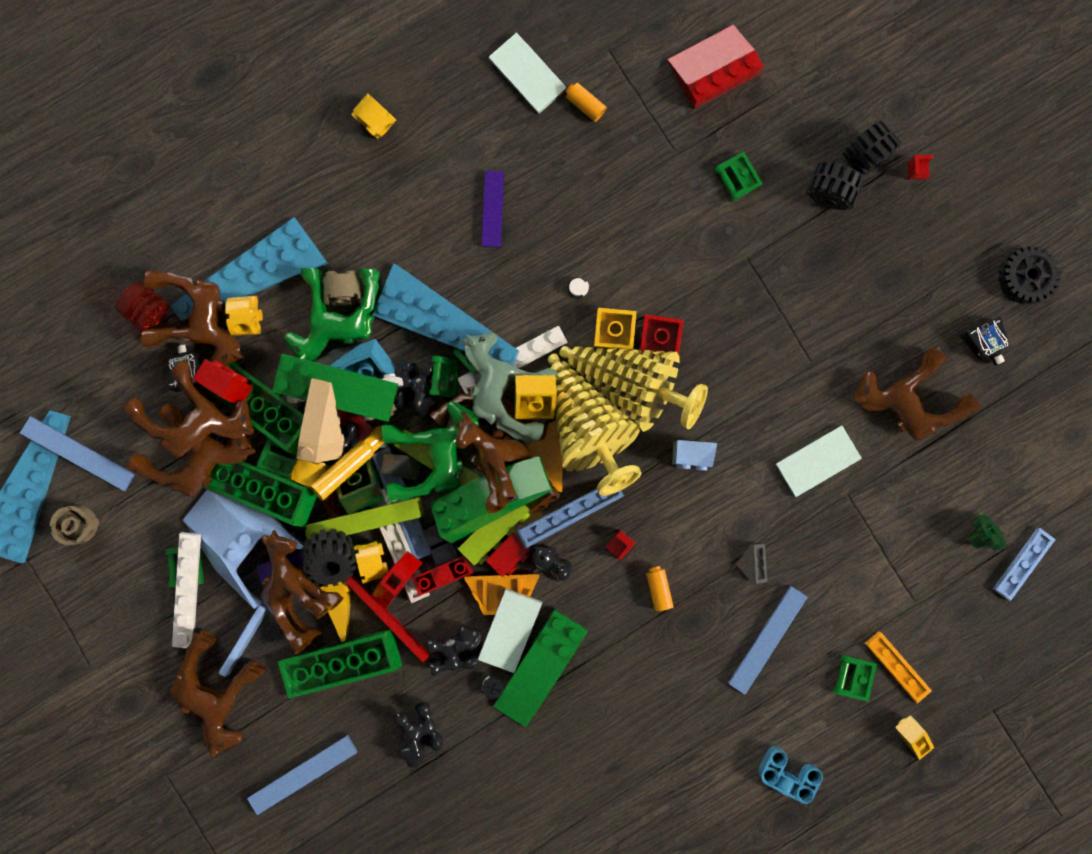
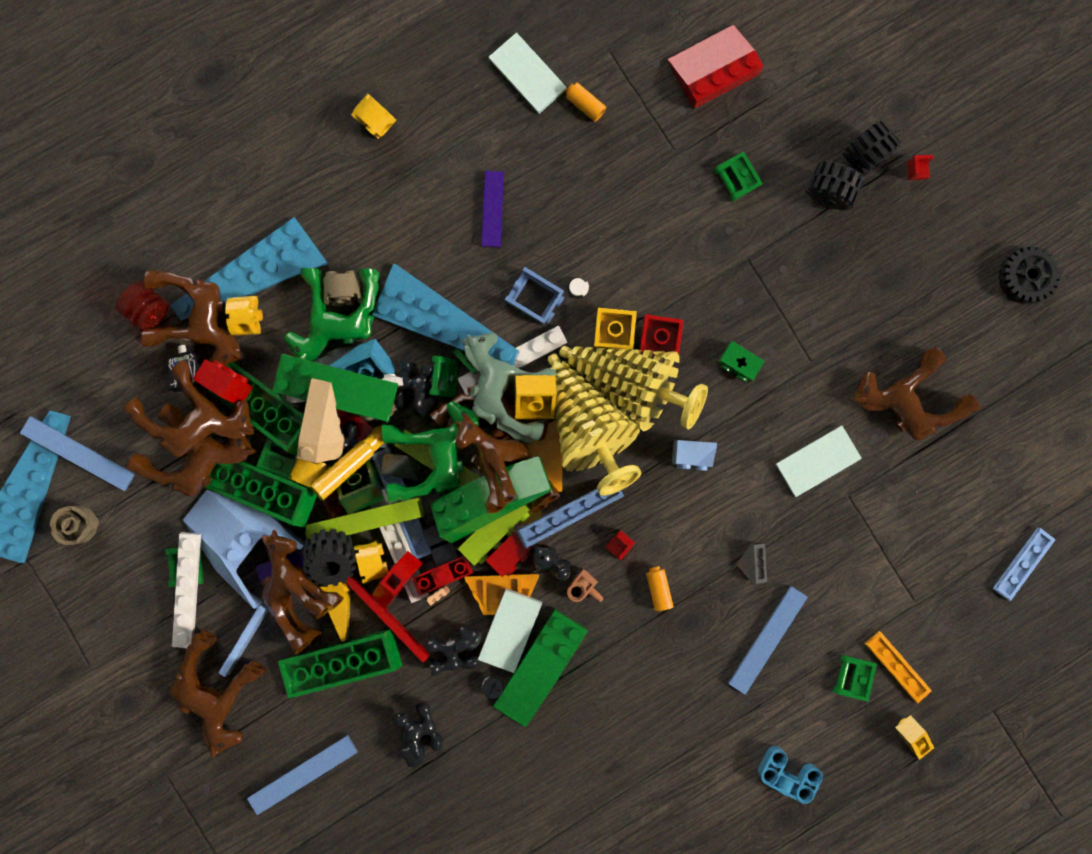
(438, 595): none -> light nougat tile
(518, 286): none -> medium blue window
(586, 583): none -> nougat piece
(751, 362): none -> green brick
(986, 534): dark green plant -> none
(988, 340): black torso -> none

